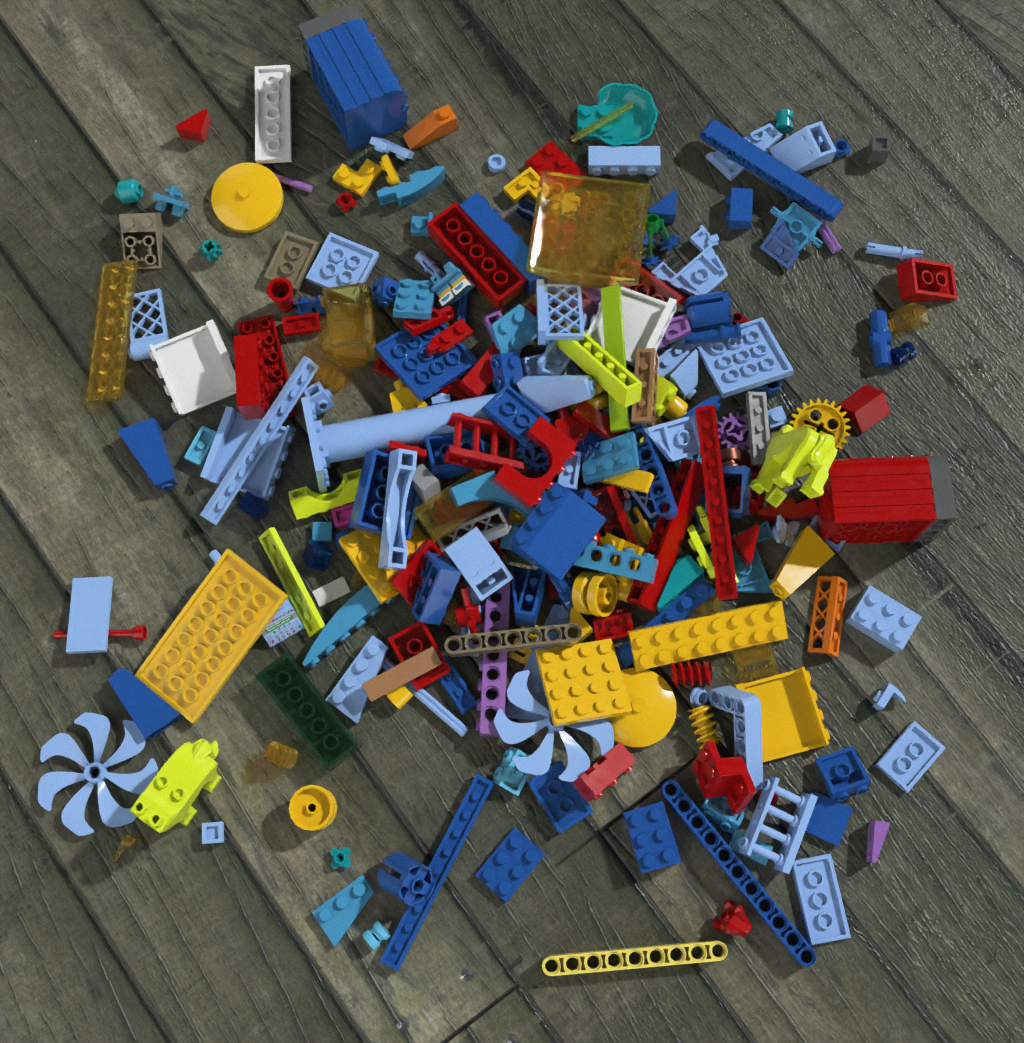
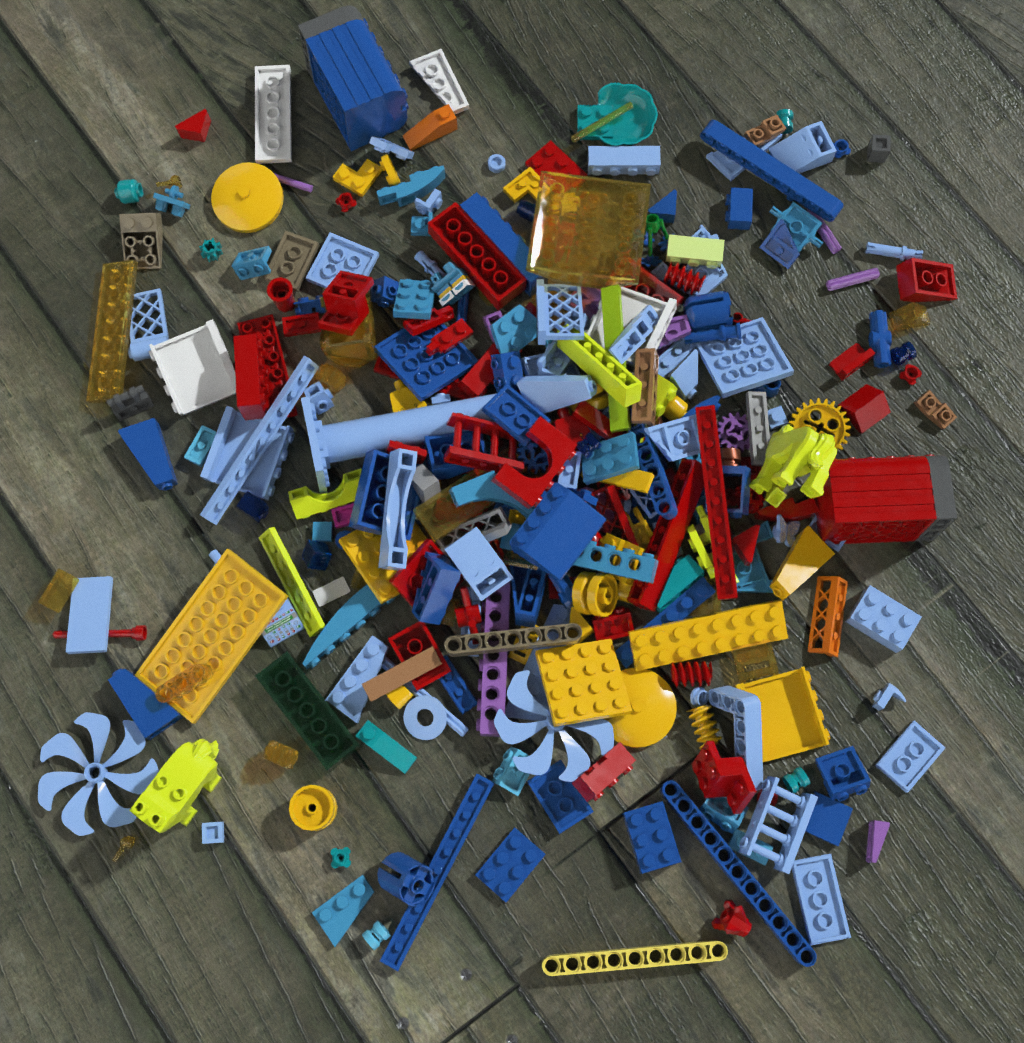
(58, 590): none -> clear yellow panel
(125, 407): none -> dark grey plate
(172, 181): none -> clear yellow hand
(175, 684): none -> clear yellow beam
(252, 263): none -> dark azure bracket
(345, 303): none -> red bracket
(386, 746): none -> teal slope
(433, 202): none -> light blue bracket
(439, 77): none -> white wing
(439, 720): none -> light blue gear
(634, 334): none -> light blue slope
(684, 279): none -> red piece
(694, 251): none -> yellowish green brick
(766, 131): none -> medium nougat slope
(796, 780): none -> teal wheel
(851, 361): none -> red panel
(852, 279): none -> medium lavender axle
(916, 373): none -> red plate
(932, 408): none -> medium nougat slope

